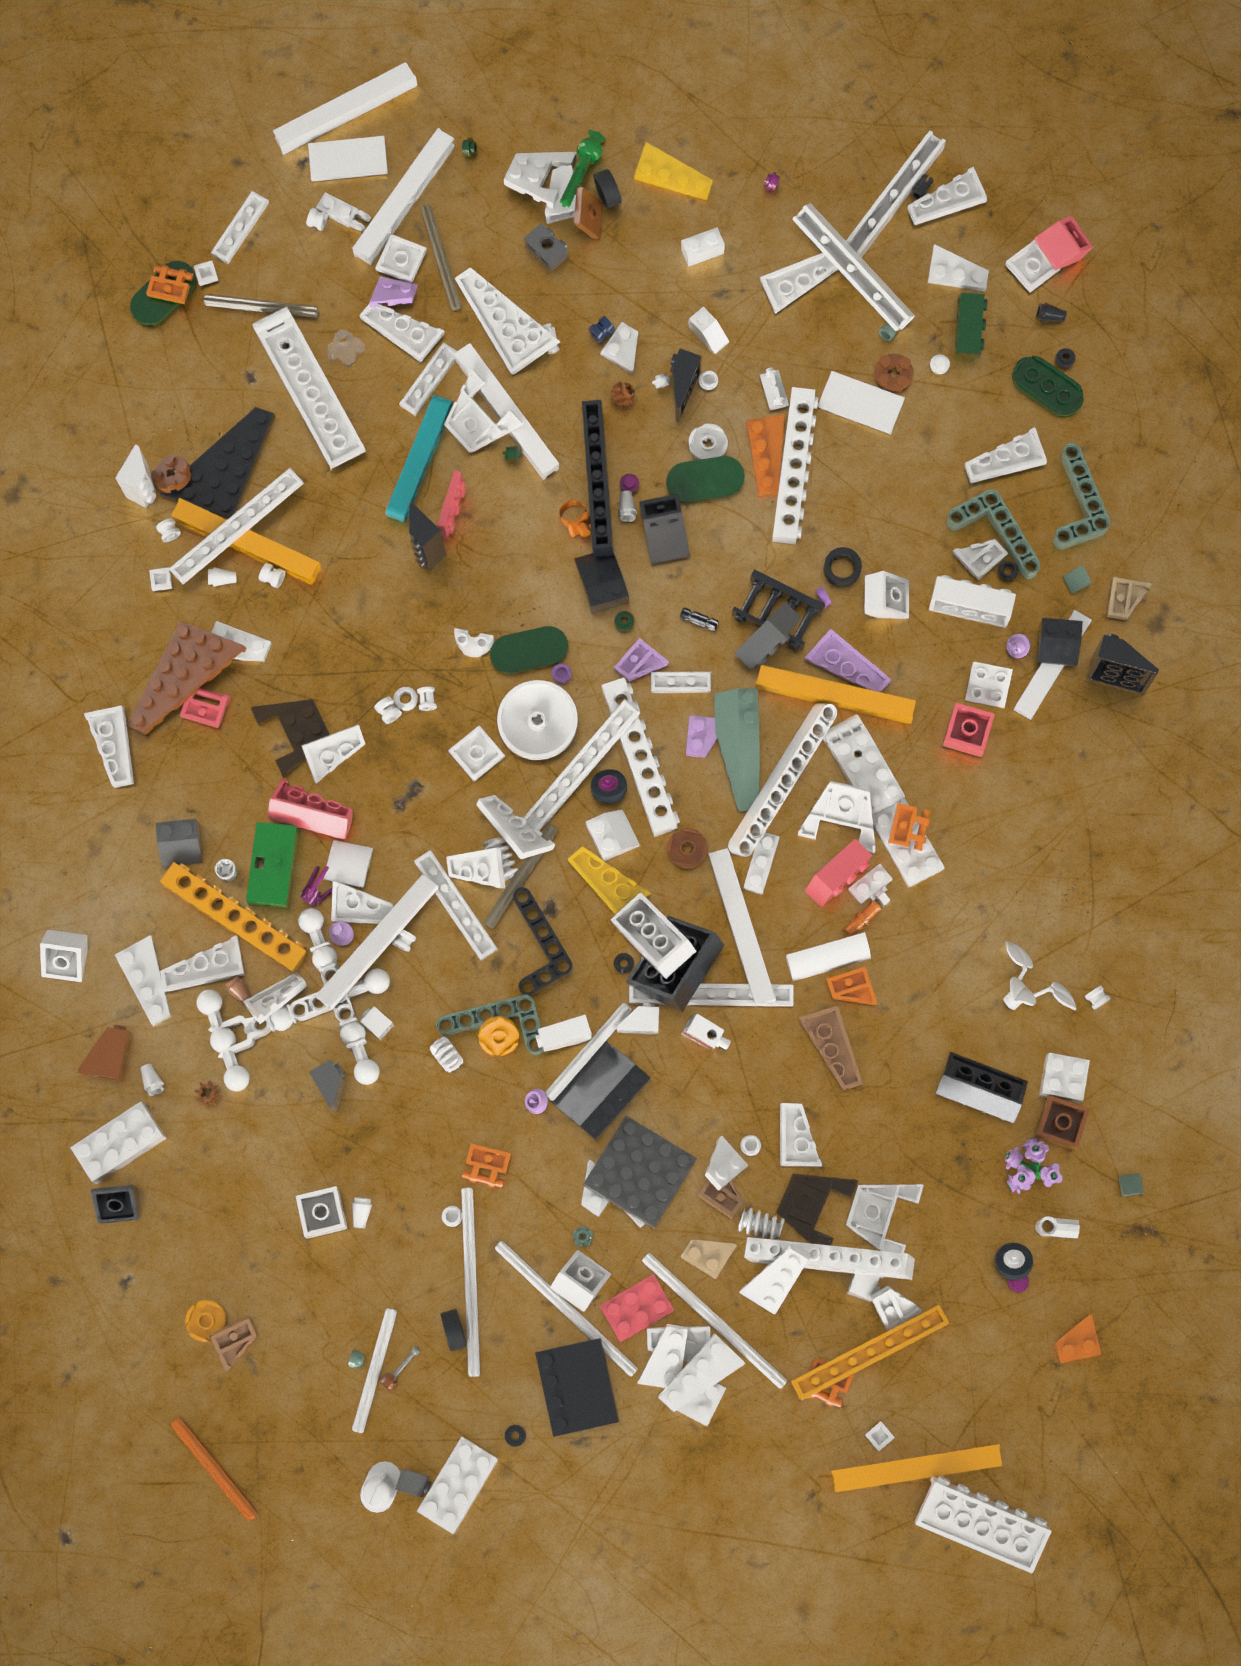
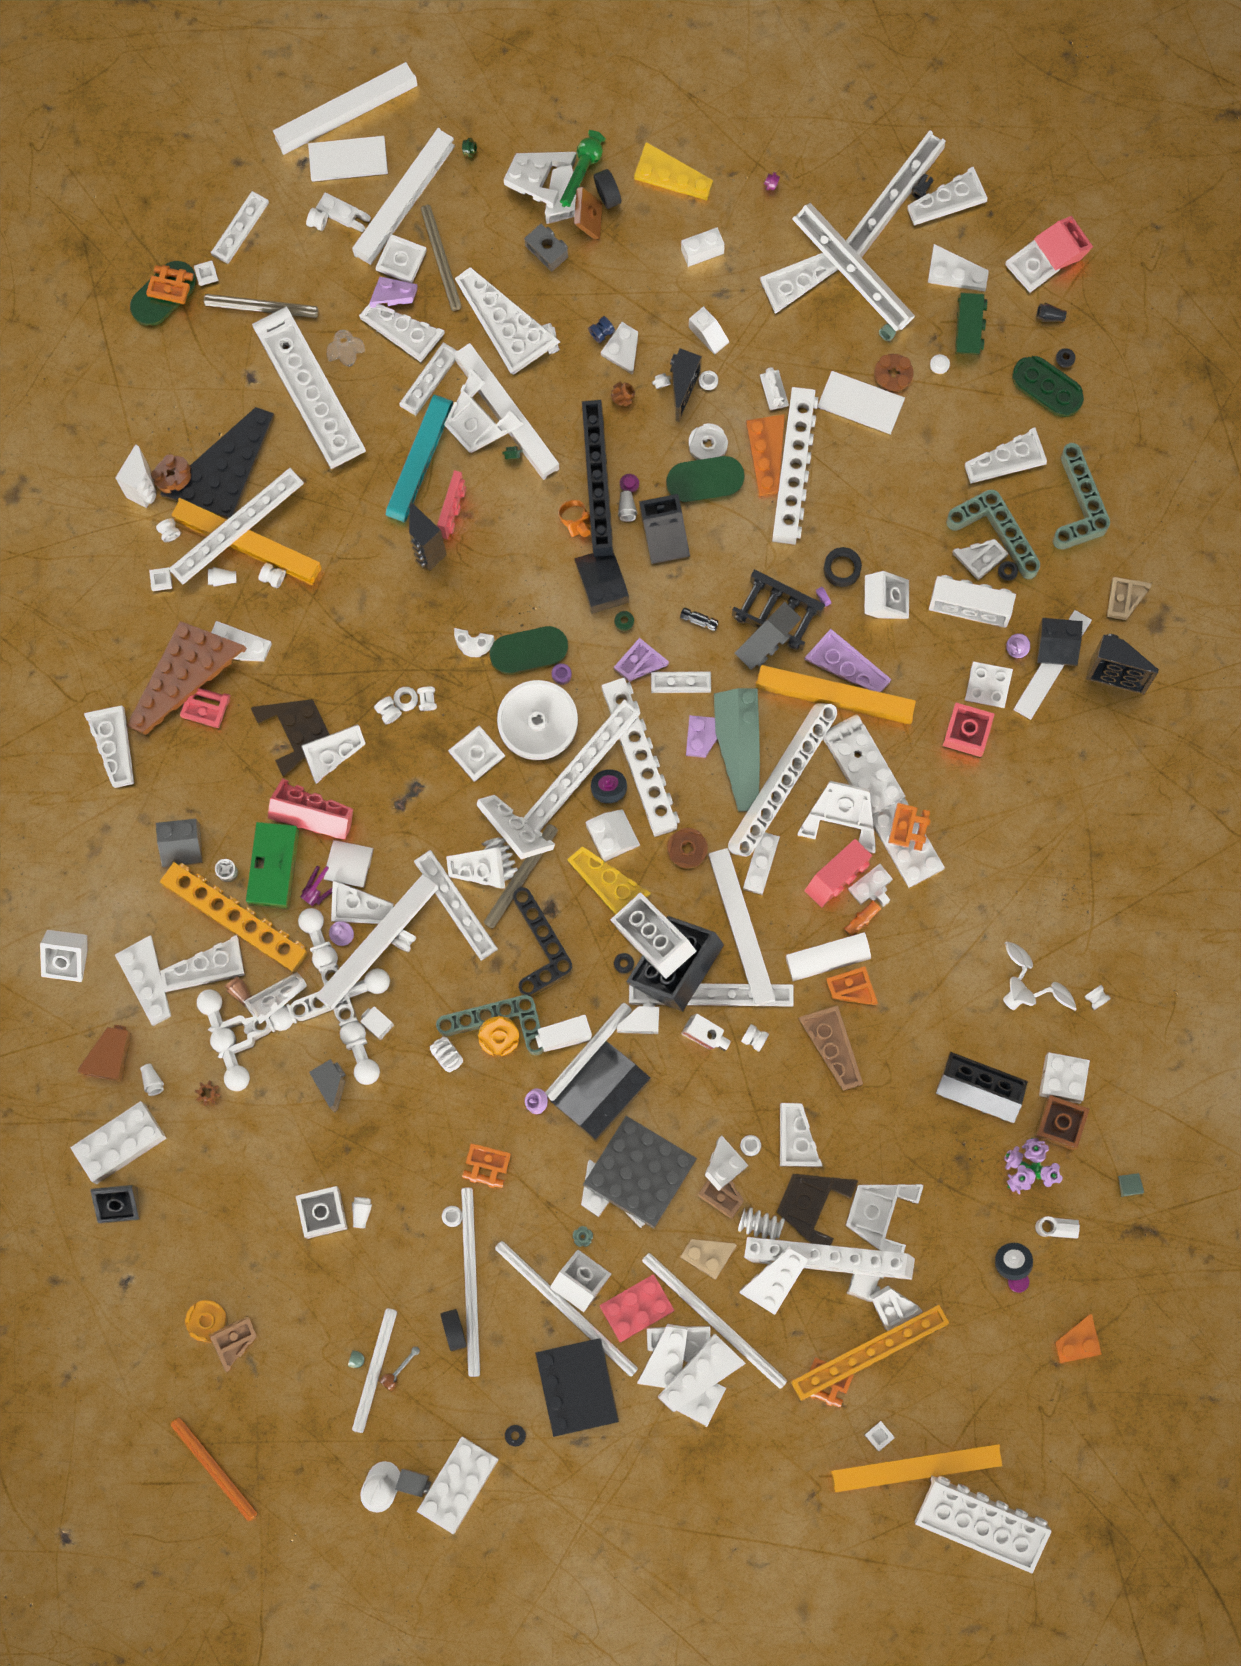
(755, 1037): none -> white wheel
(1077, 579): sand green slope -> none

